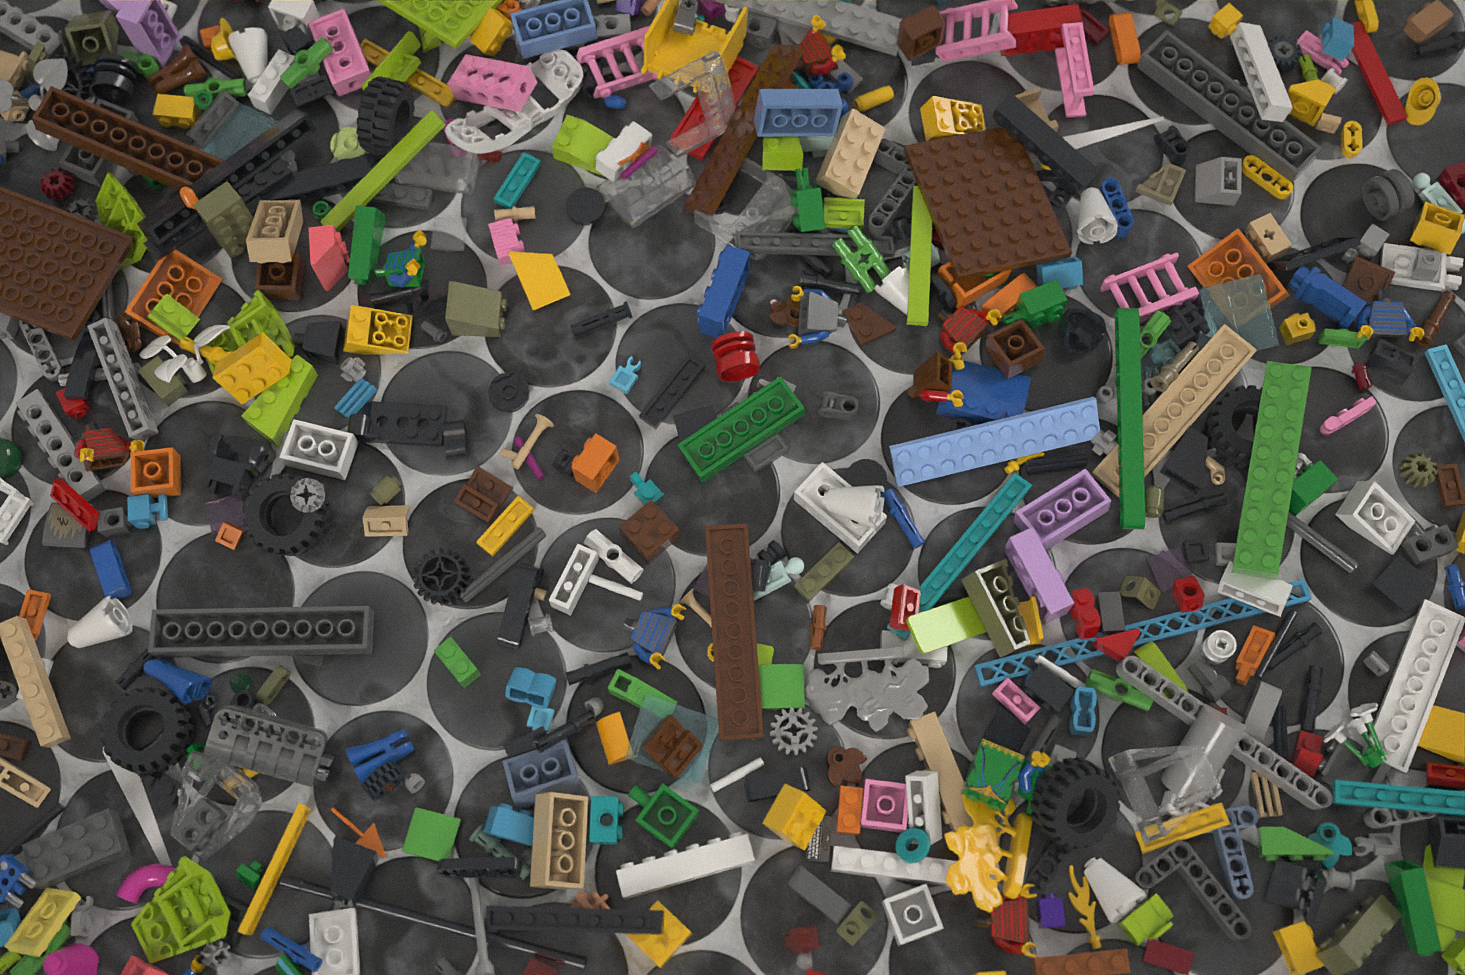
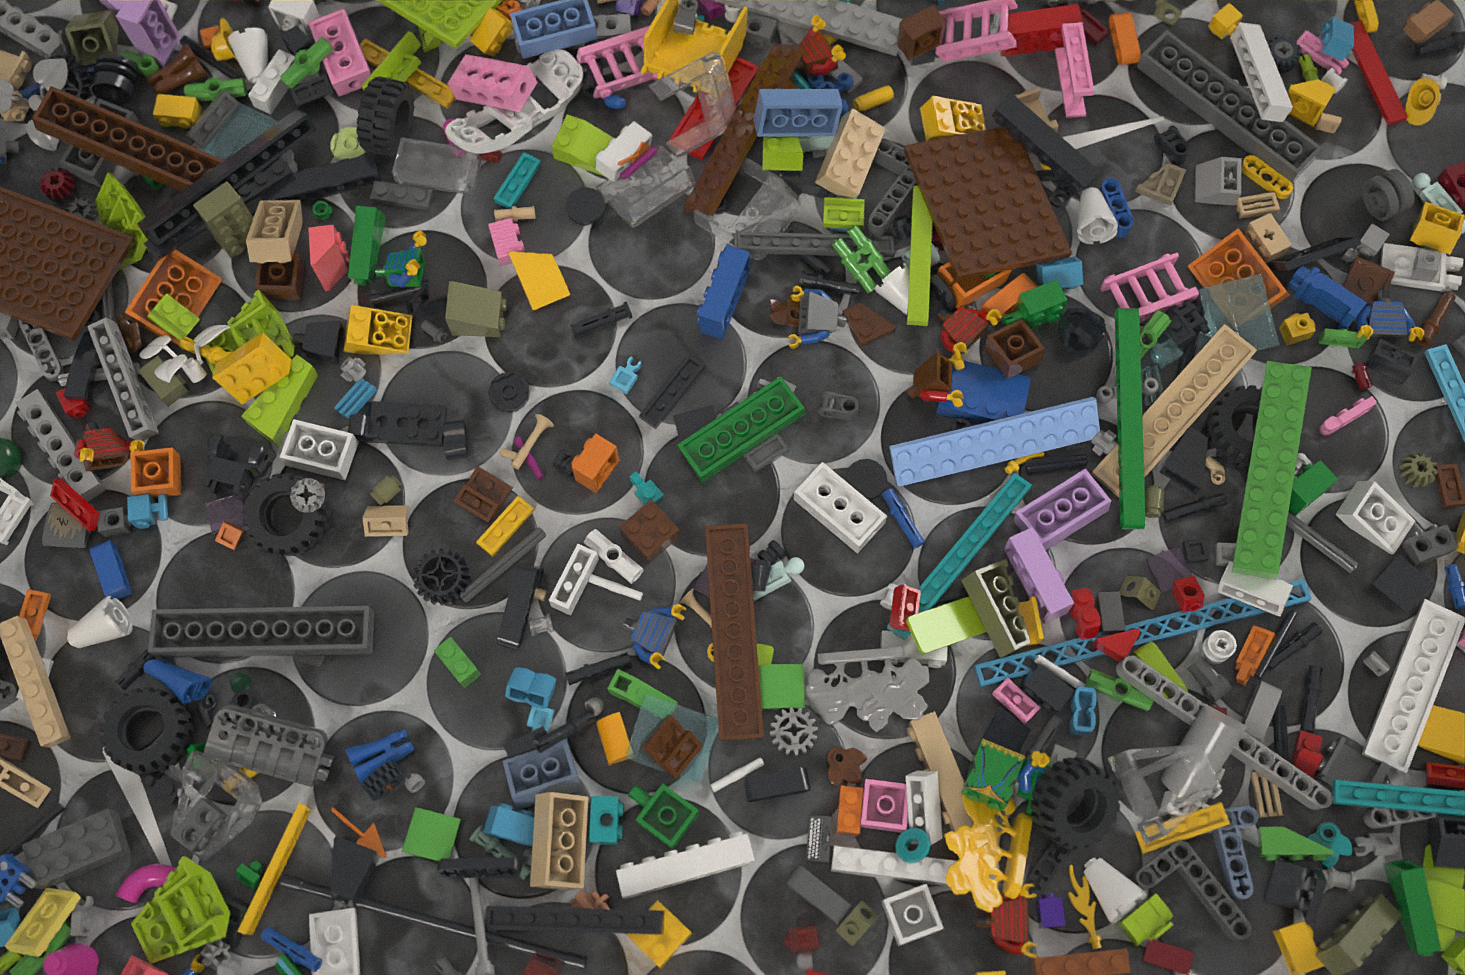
(36, 55): olive plate -> none
(188, 197): orange arm -> none
(198, 99): green plate -> none
(272, 685): olive beam -> none
(384, 171): lime tile -> none
(449, 234): clear piece -> none
(735, 356): red wheel -> none
(794, 816): yellow brick -> none
(807, 204): green brick -> none
(818, 627): dark orange pin -> none
(824, 572): olive plate -> none
(856, 503): white cone -> none
(1171, 371): dark tan pin -> none
(1257, 212): none -> tan tile
(1347, 139): yellow beam -> none
(1374, 753): plant -> none
(1440, 80): none -> white pin

